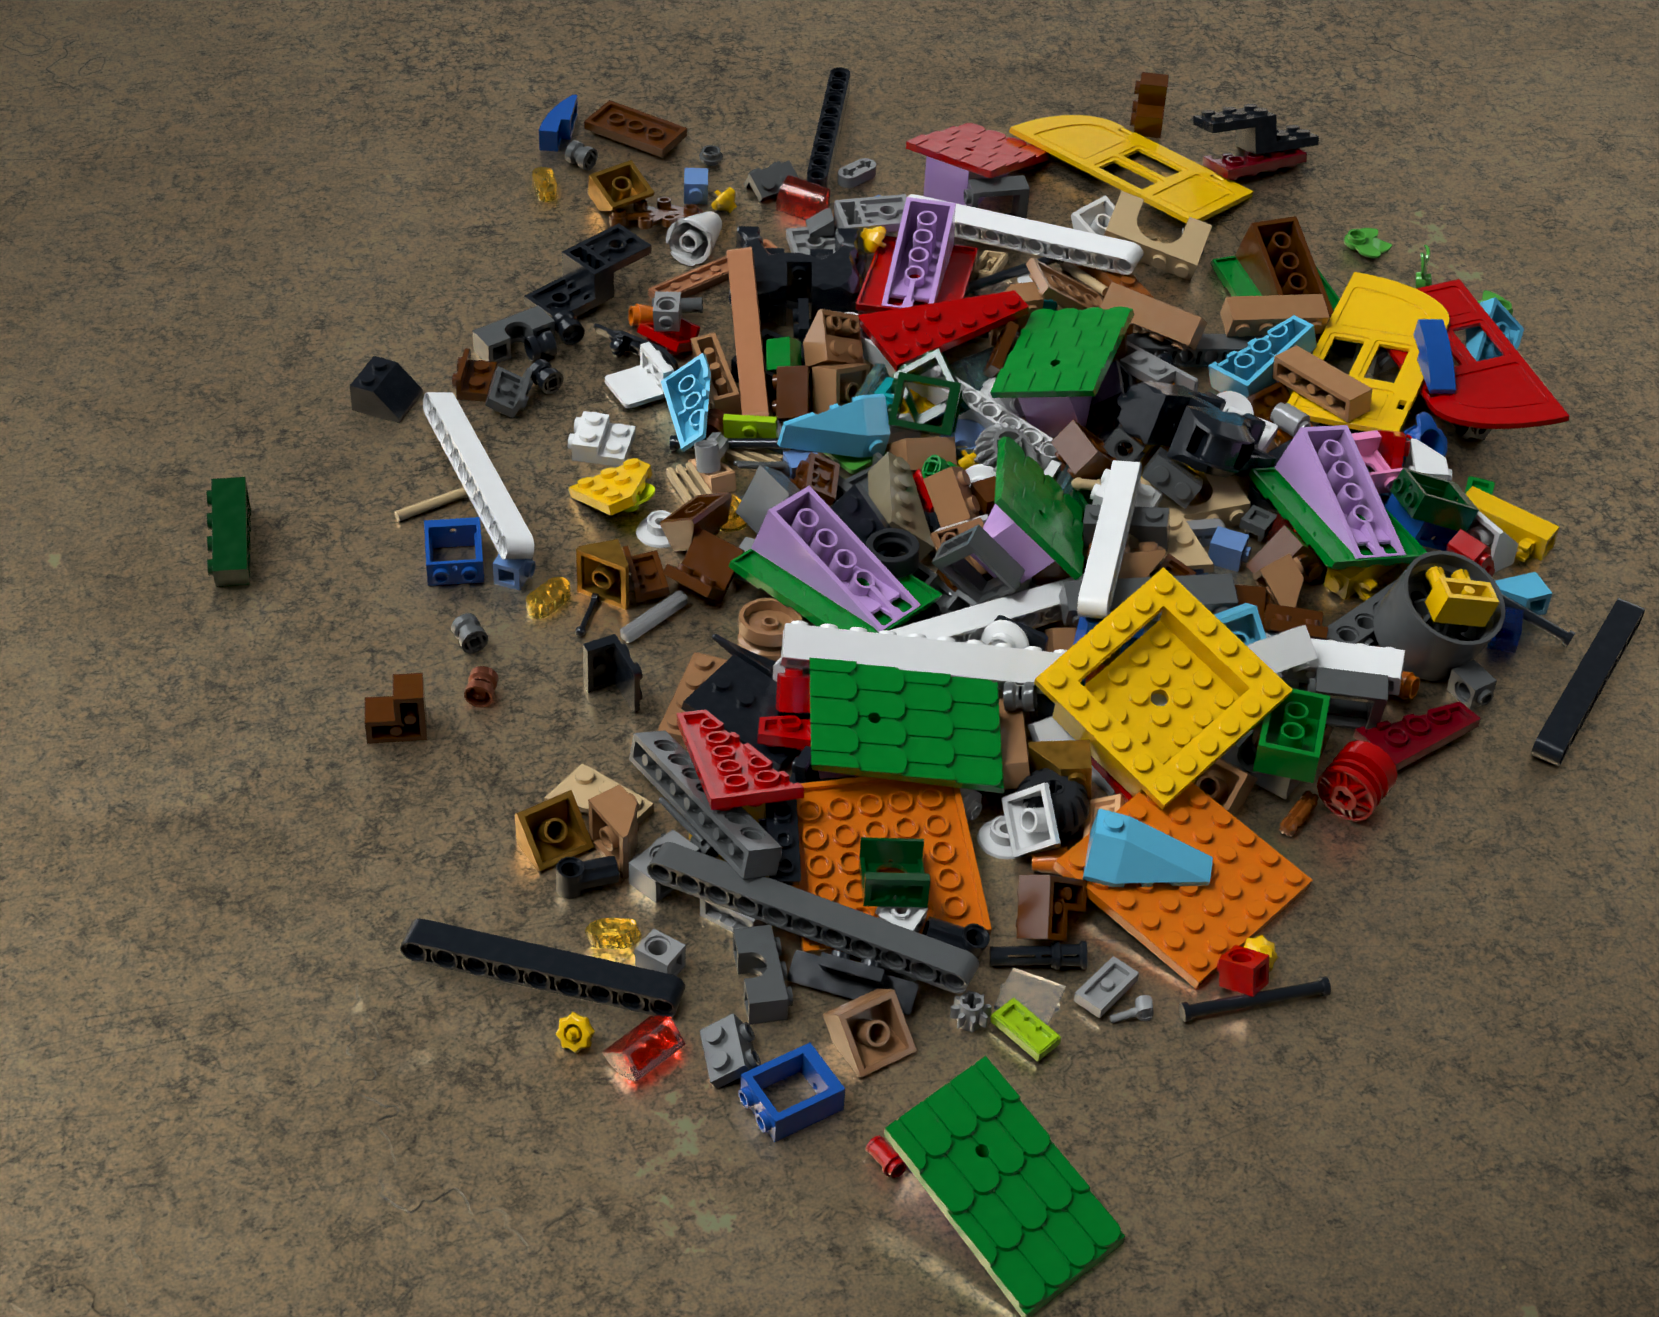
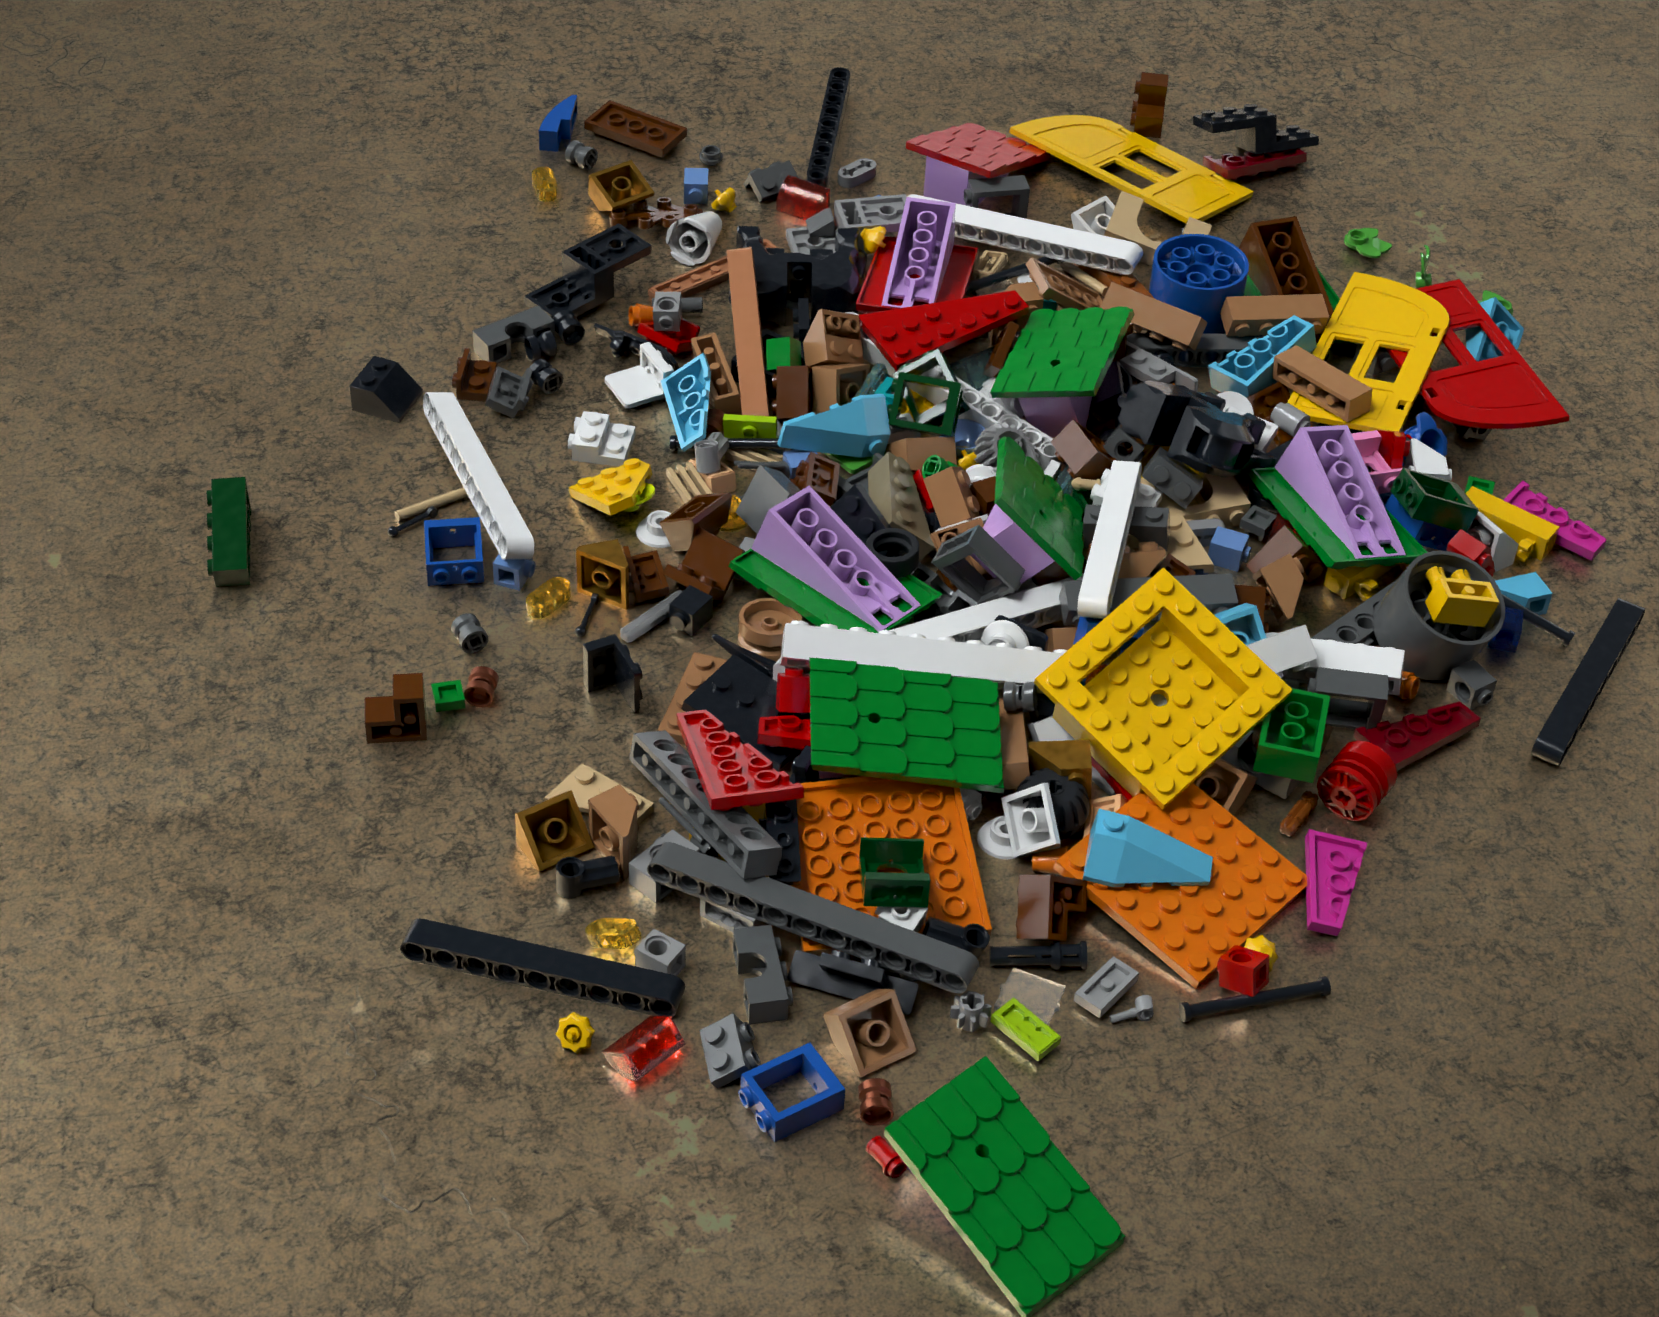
(431, 512): none -> black hinge
(448, 696): none -> green plate
(690, 610): none -> black brick
(875, 1101): none -> copper wheel
(1198, 275): none -> blue wheel
(1282, 618): reddish brown bracket -> none
(1331, 877): none -> dark pink wing
(1435, 356): blue slope -> none
(1571, 535): none -> dark pink wing

